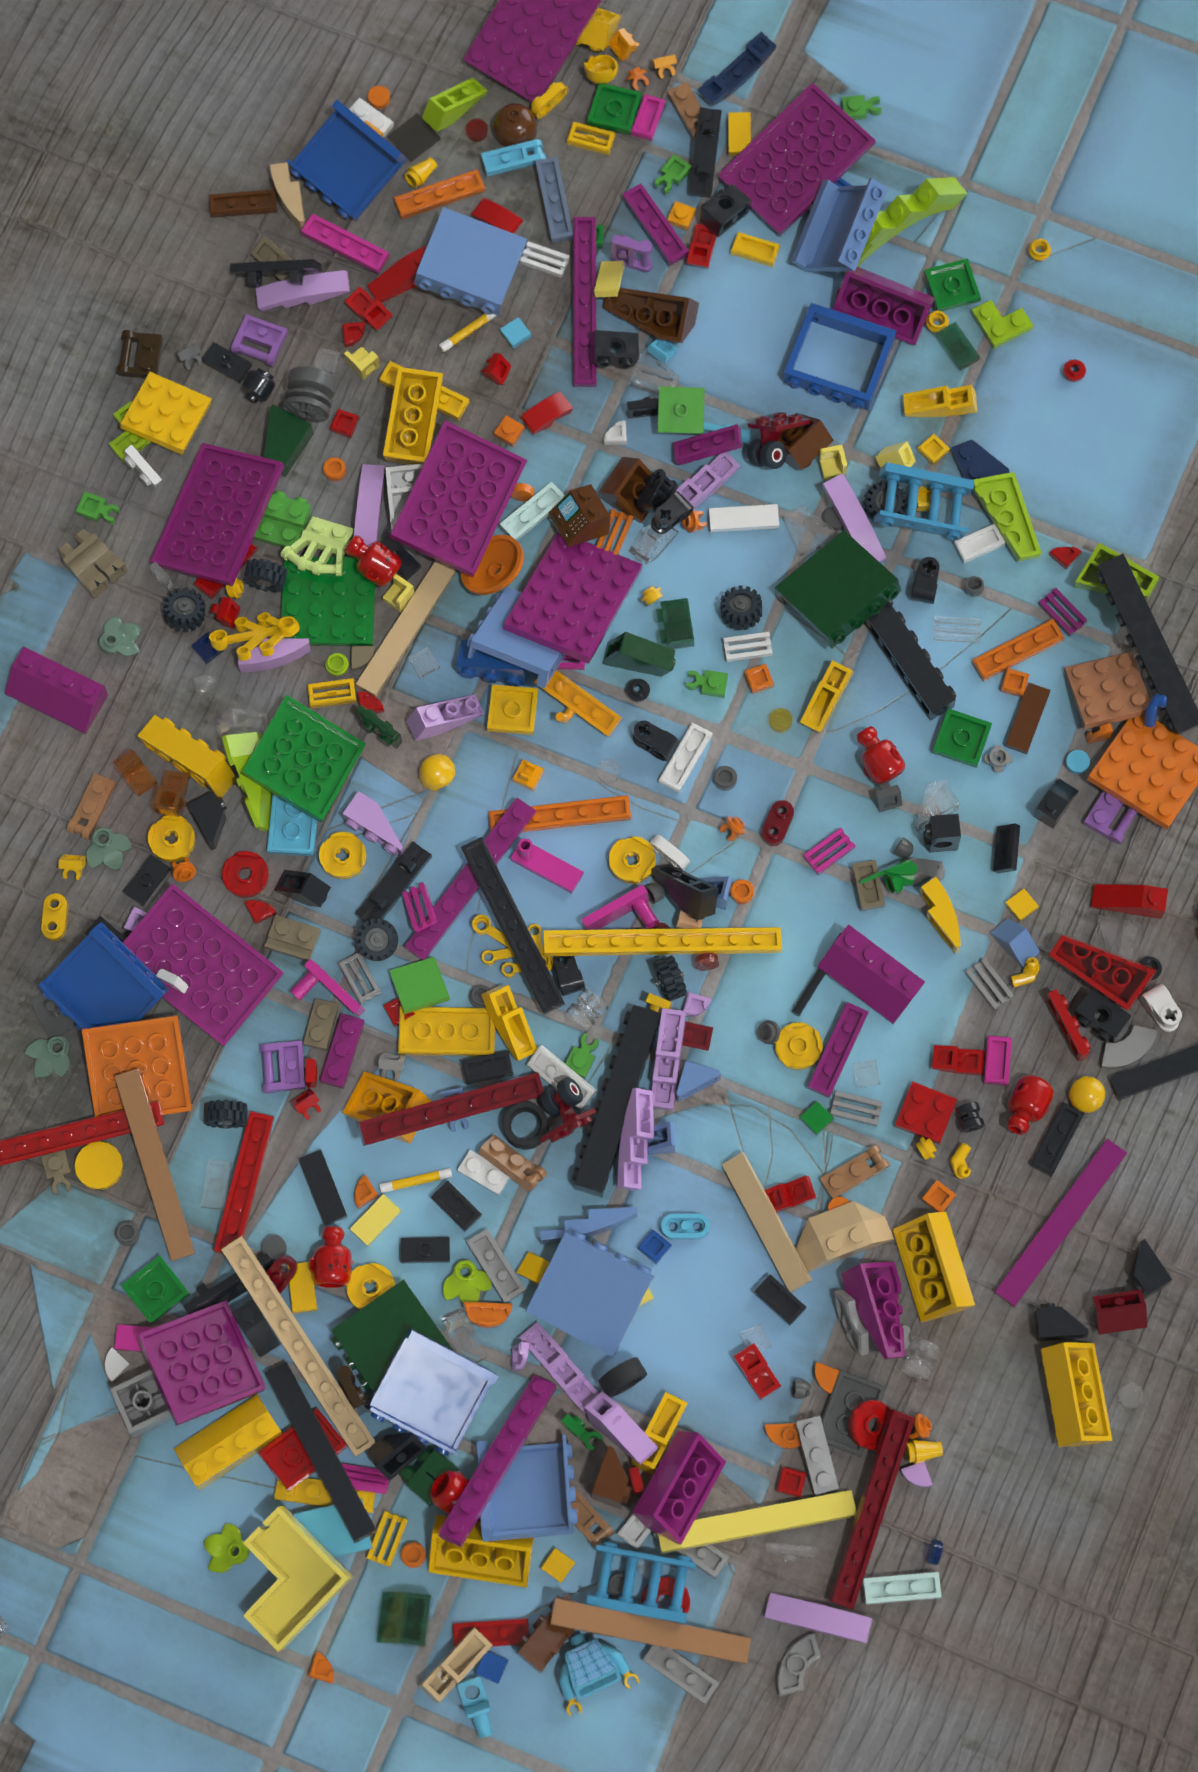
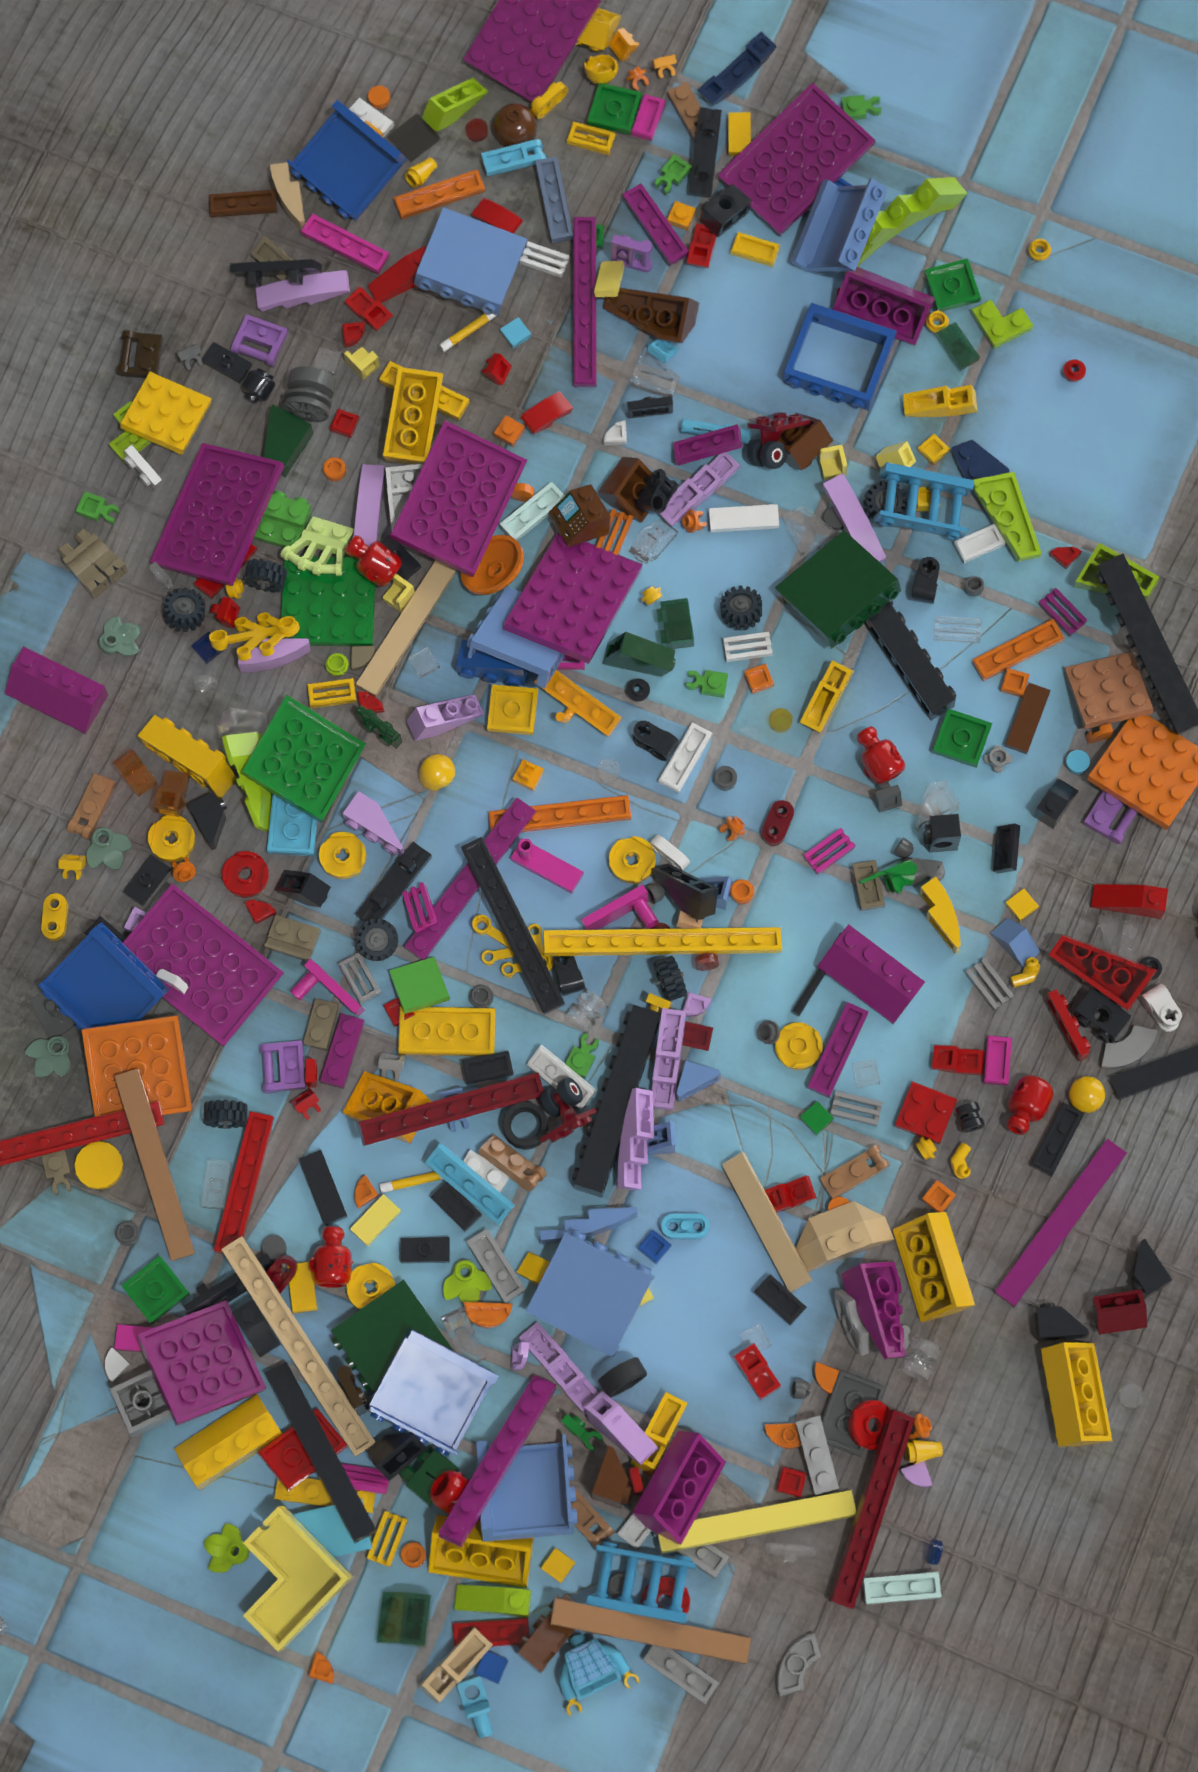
(469, 1184): none -> medium azure plate
(493, 1600): none -> lime slope
(509, 1021): yellow slope -> none
(624, 342): black brick -> none
(671, 513): black piece -> none
(681, 410): bright green plate -> none
(818, 1618): lavender slope -> none
(1151, 709): blue arm -> none

